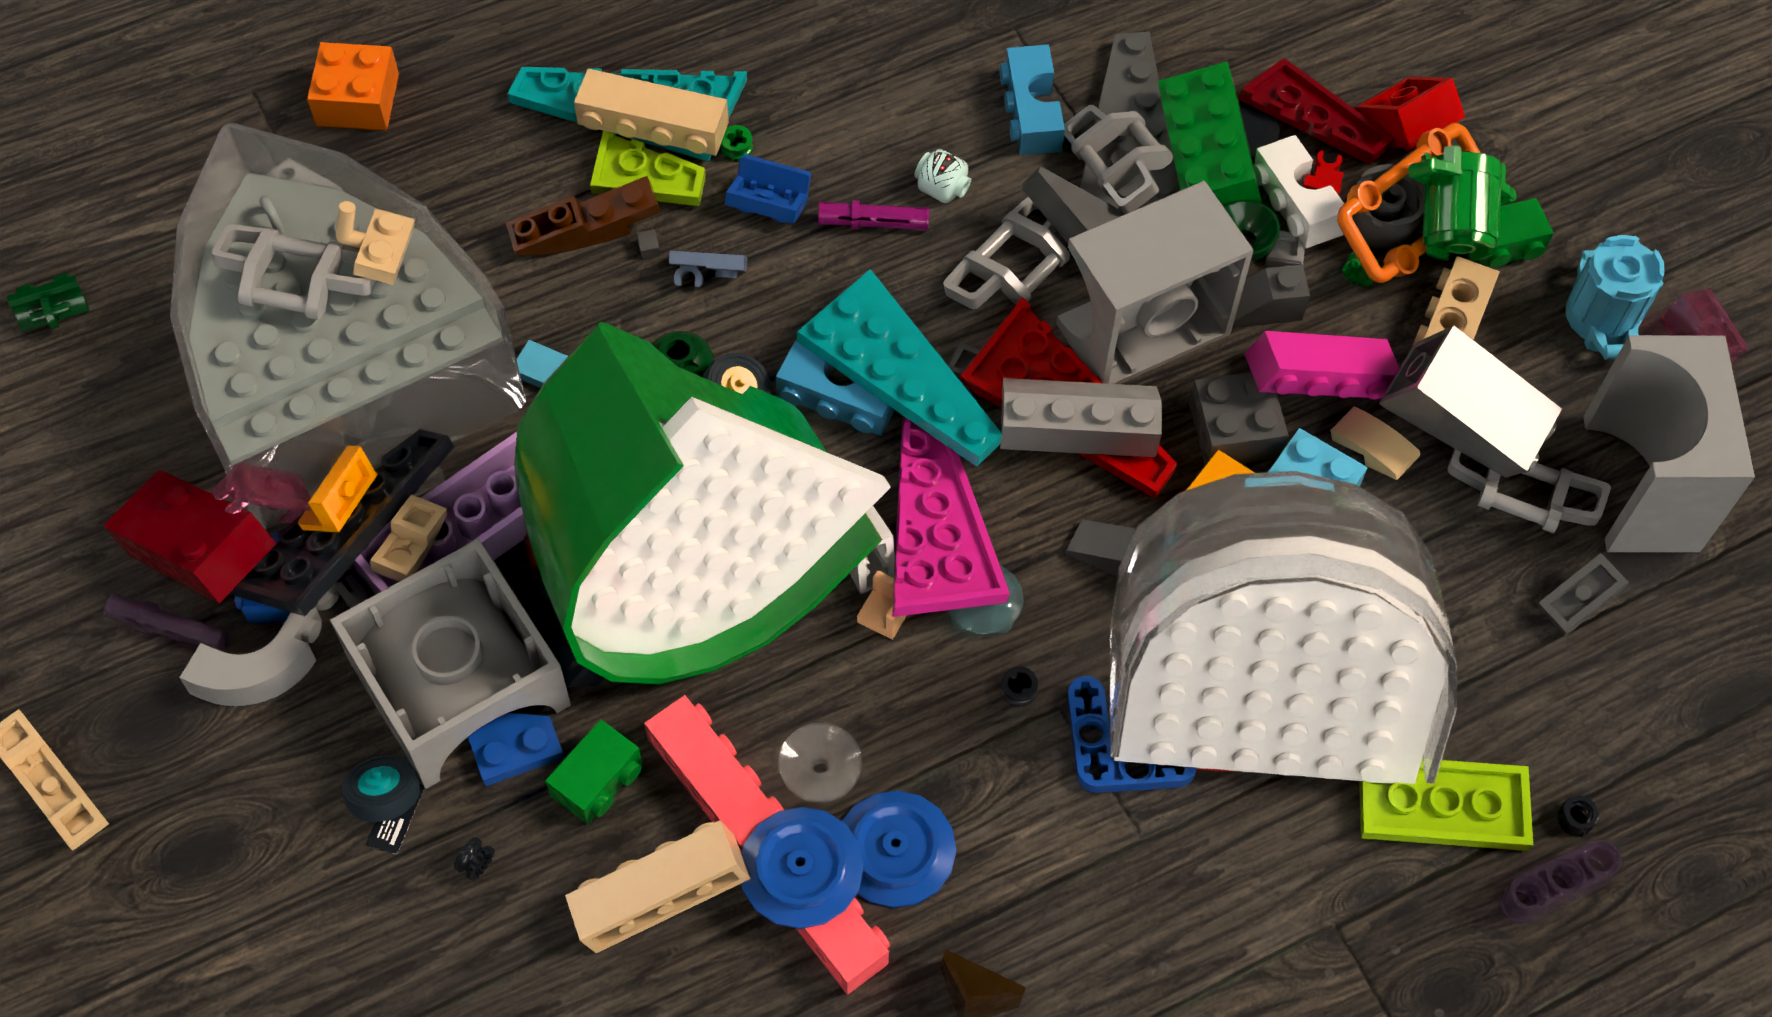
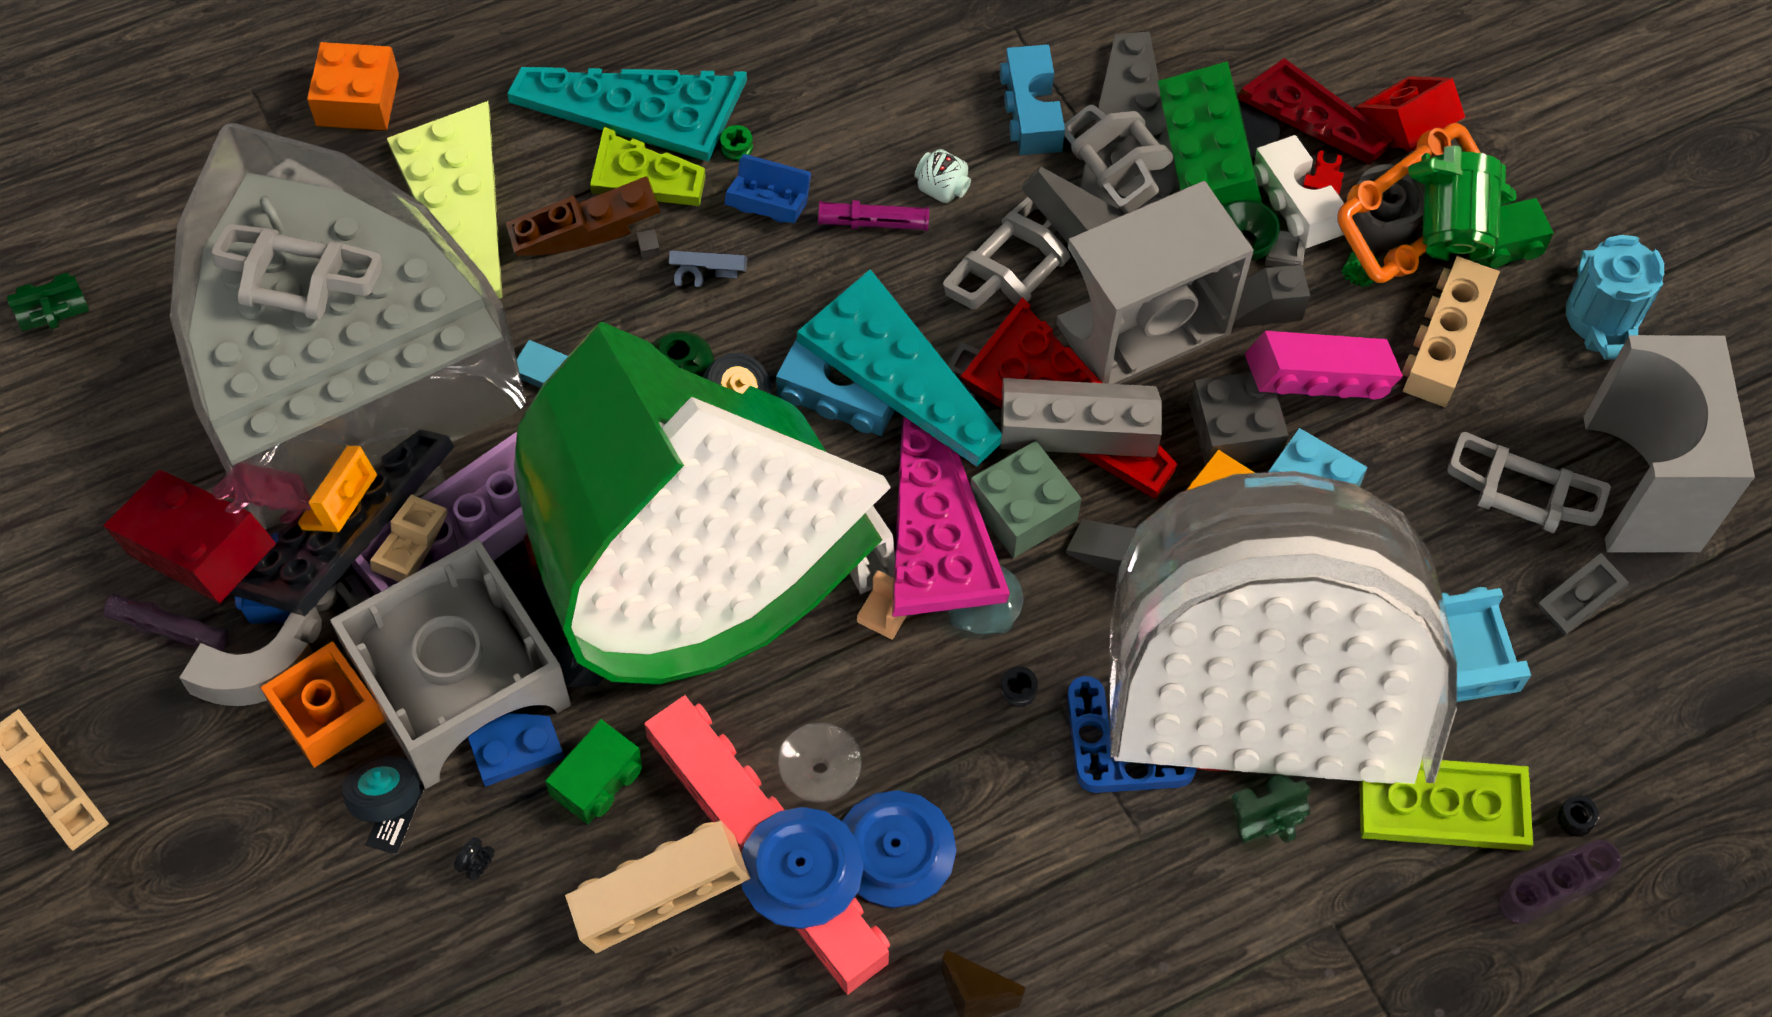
(323, 704): none -> orange brick
(380, 247): tan plate -> none
(453, 176): none -> yellowish green wing
(651, 112): tan brick -> none
(1025, 499): none -> sand green brick
(1273, 813): none -> clear green hips
(1378, 442): tan slope -> none
(1472, 402): slope -> none
(1482, 646): none -> medium azure panel
(1703, 315): clear pink hinge -> none

